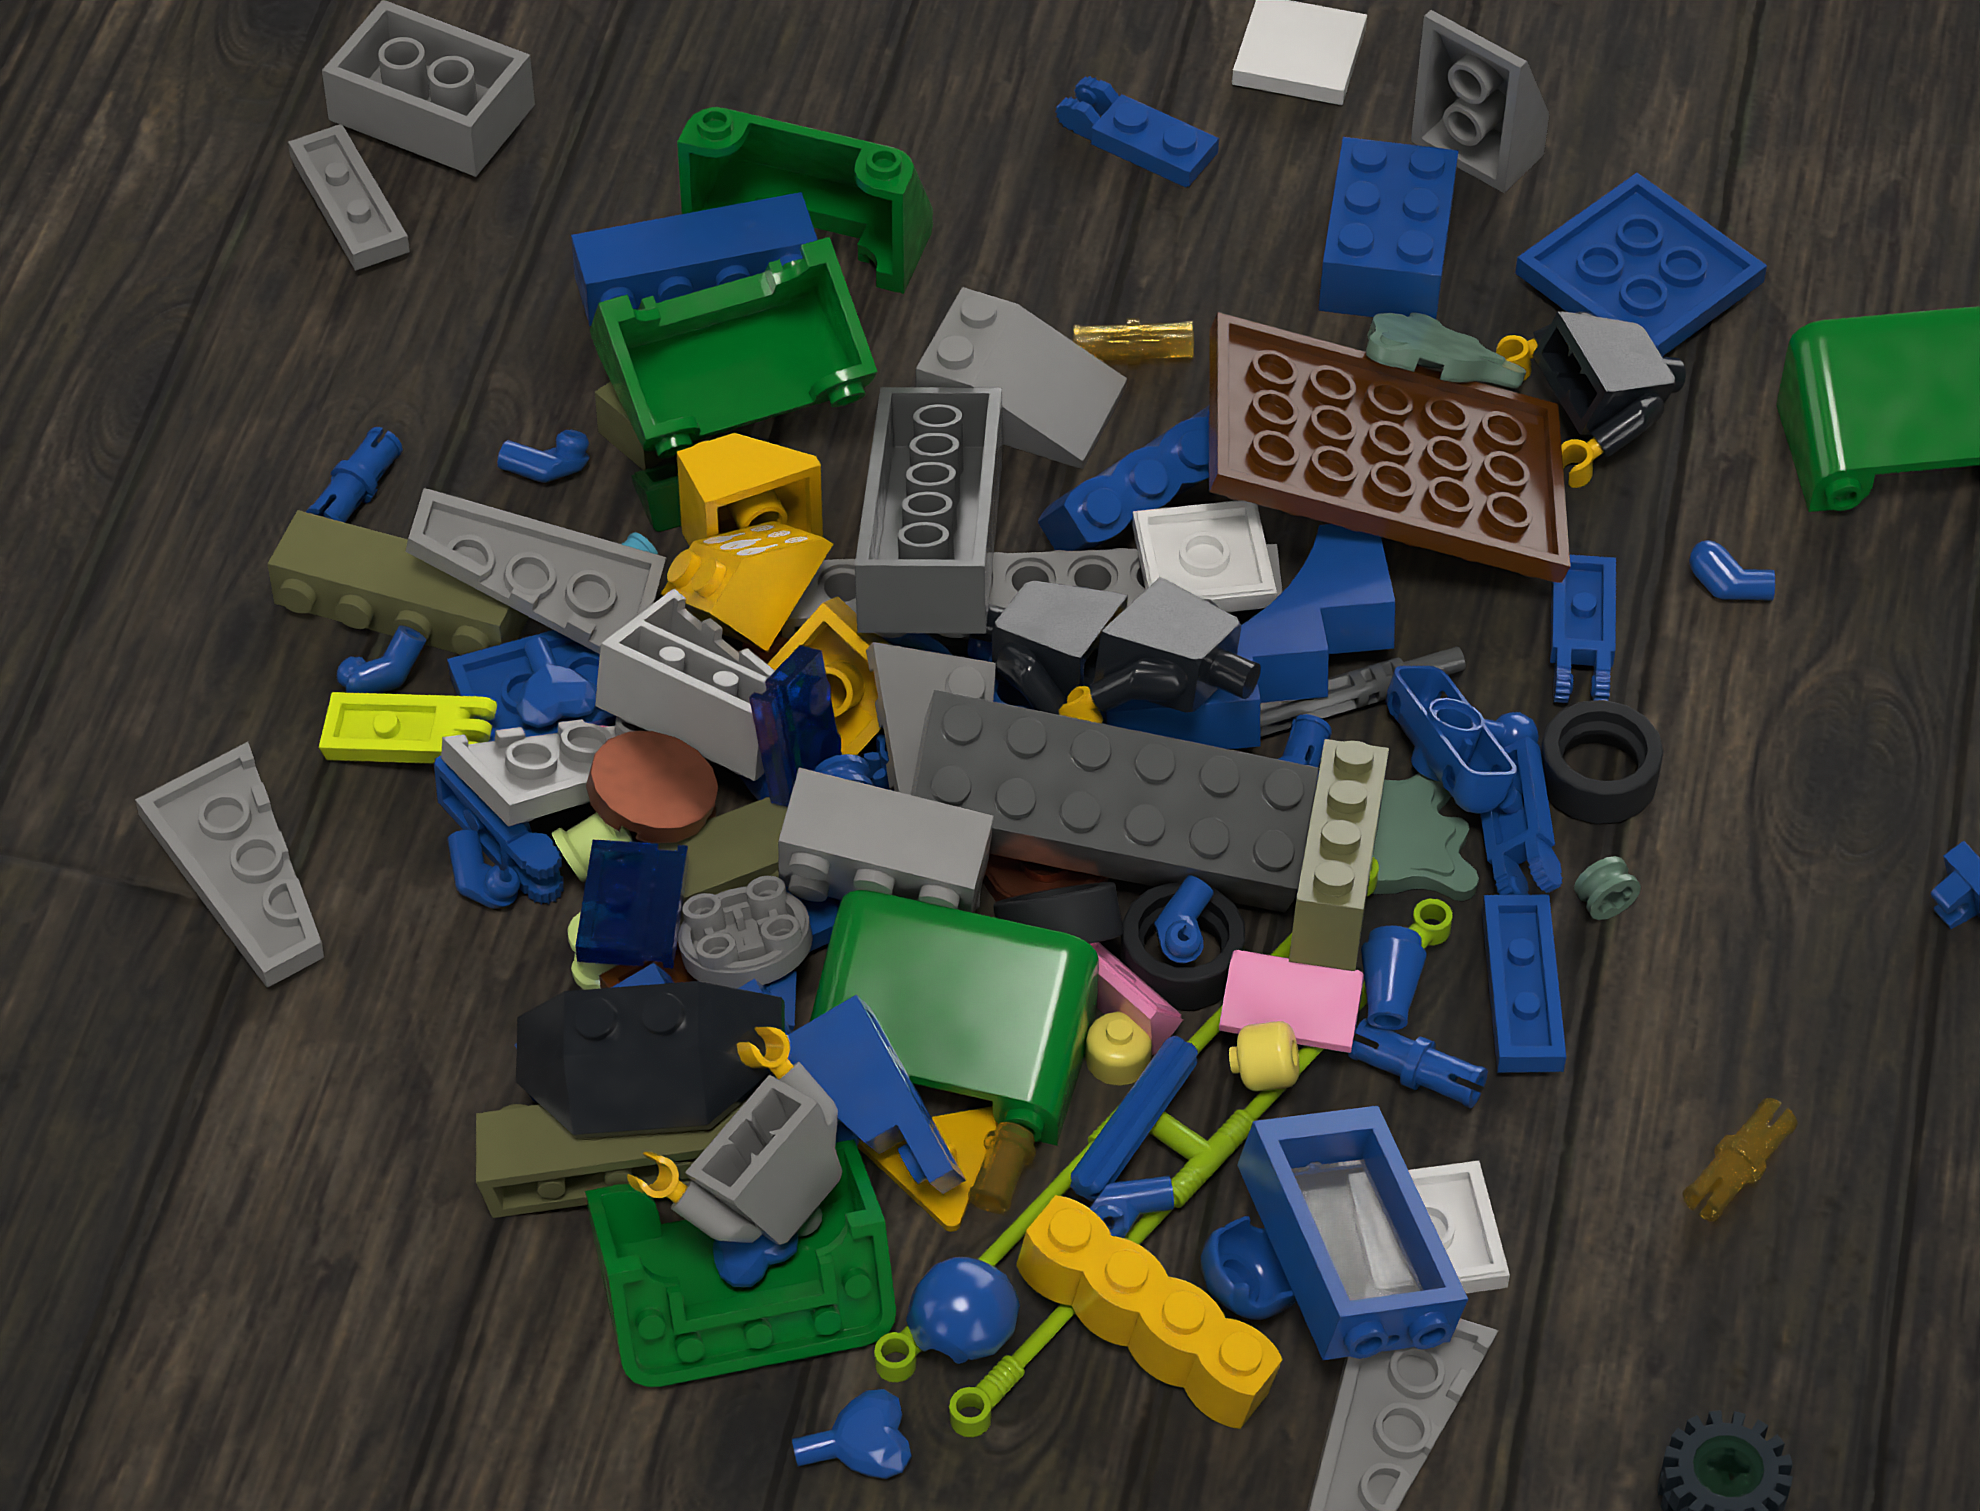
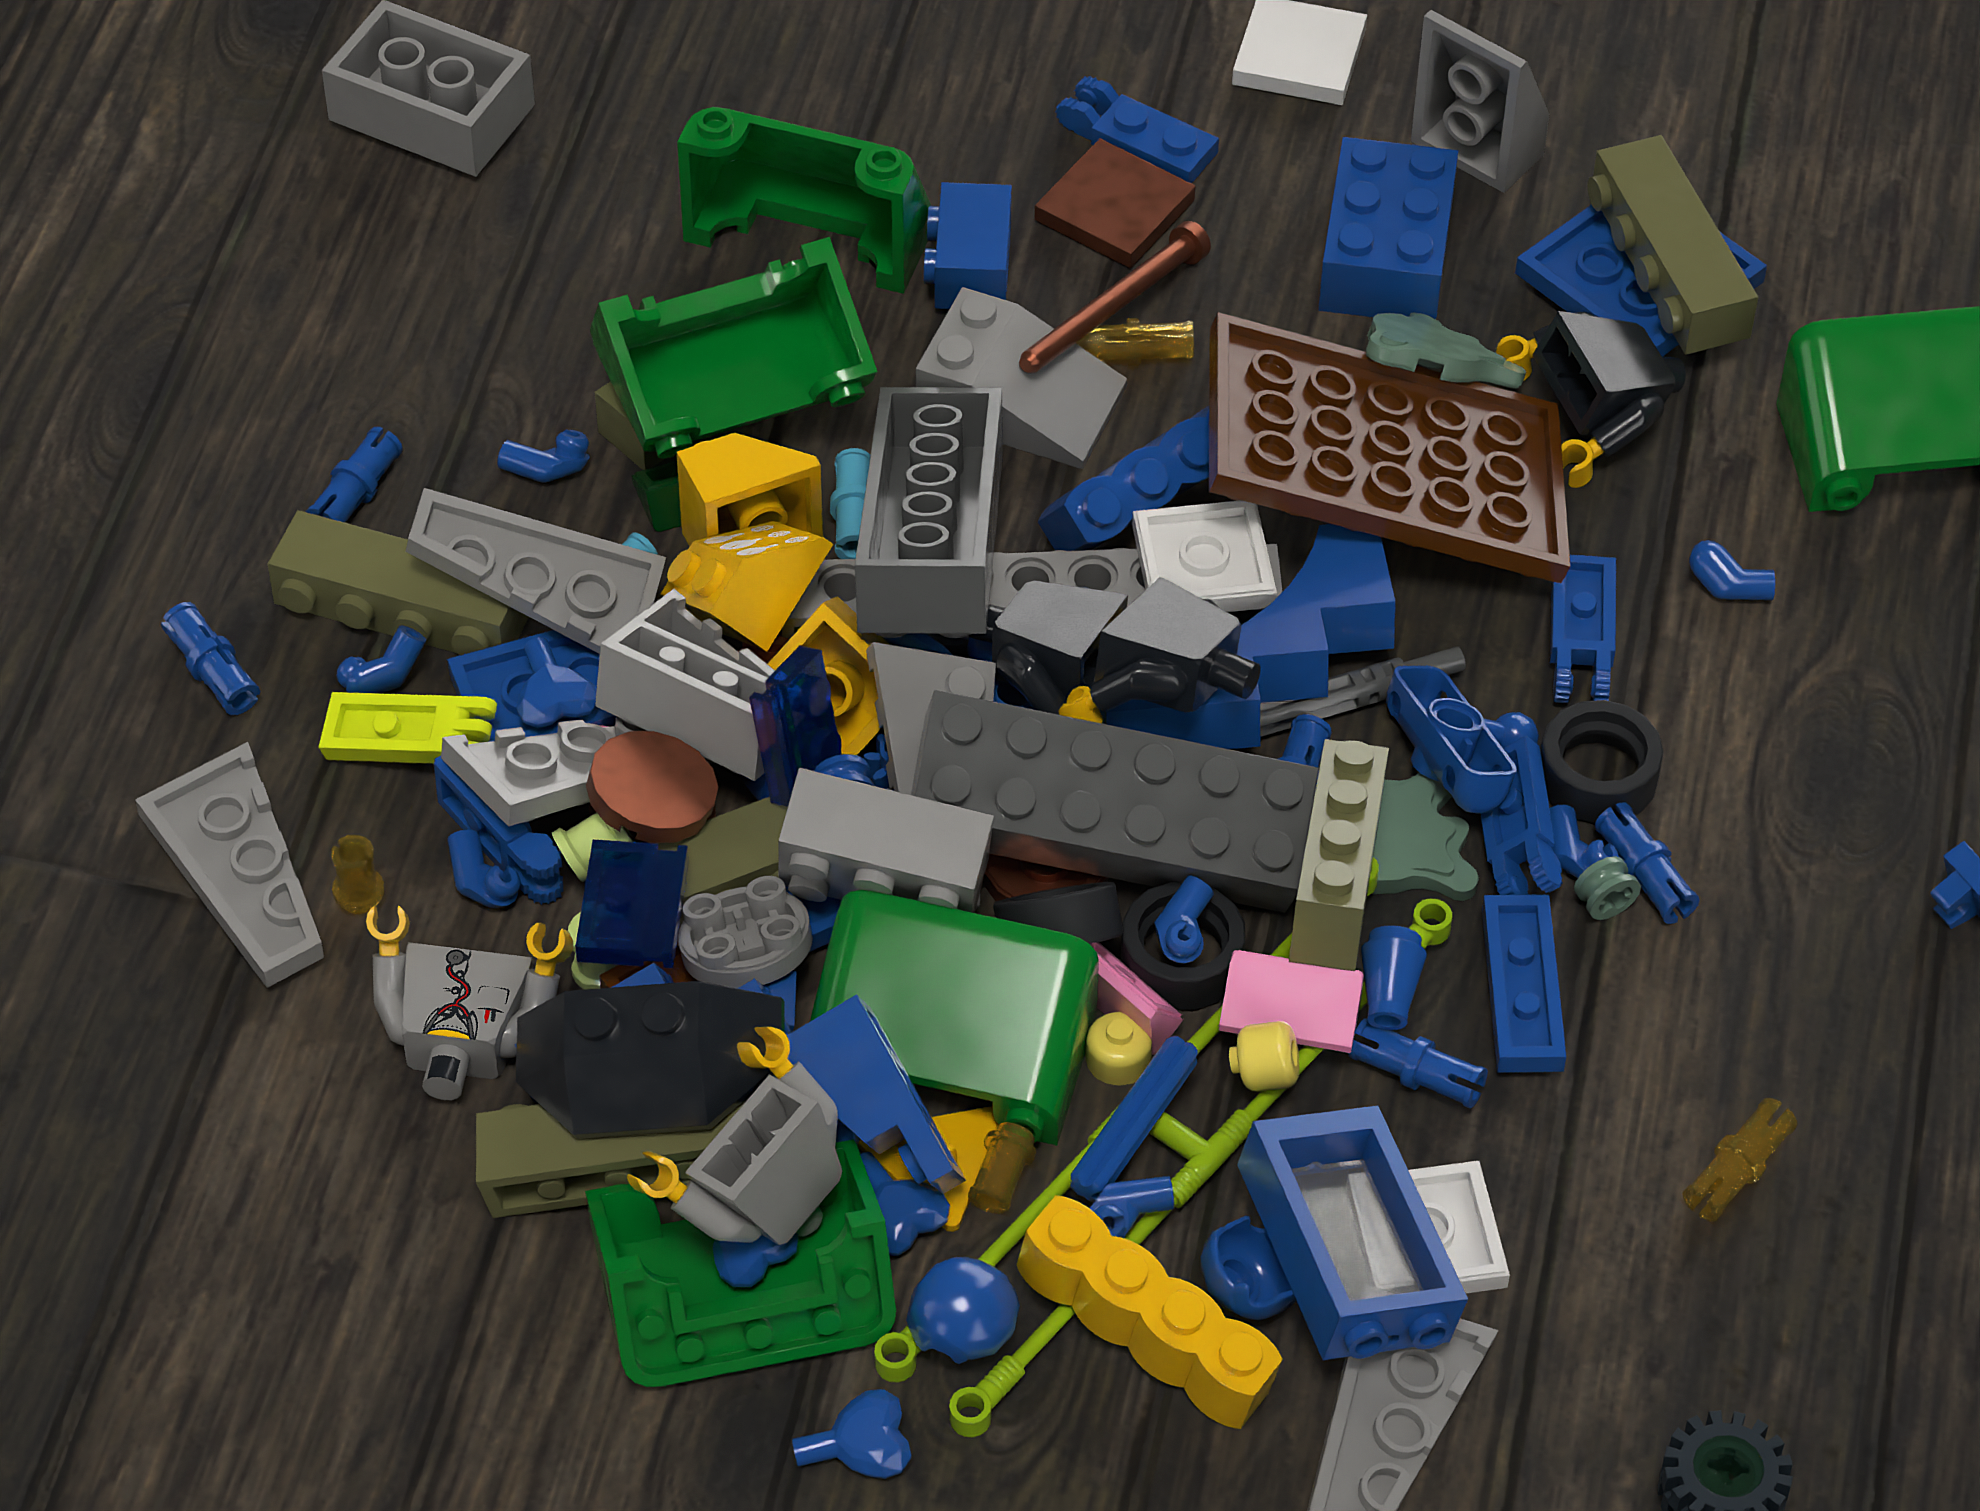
(210, 658): none -> blue pin
(348, 197): light grey plate -> none
(356, 881): none -> clear yellow pin
(458, 1005): none -> light grey torso
(688, 250): blue brick -> none
(848, 499): none -> medium azure pin
(905, 1206): none -> blue rock
(971, 240): none -> blue brick
(1115, 203): none -> copper tile
(1186, 244): none -> copper bar
(1572, 852): none -> blue arm
(1648, 862): none -> blue pin
(1672, 245): none -> olive brick

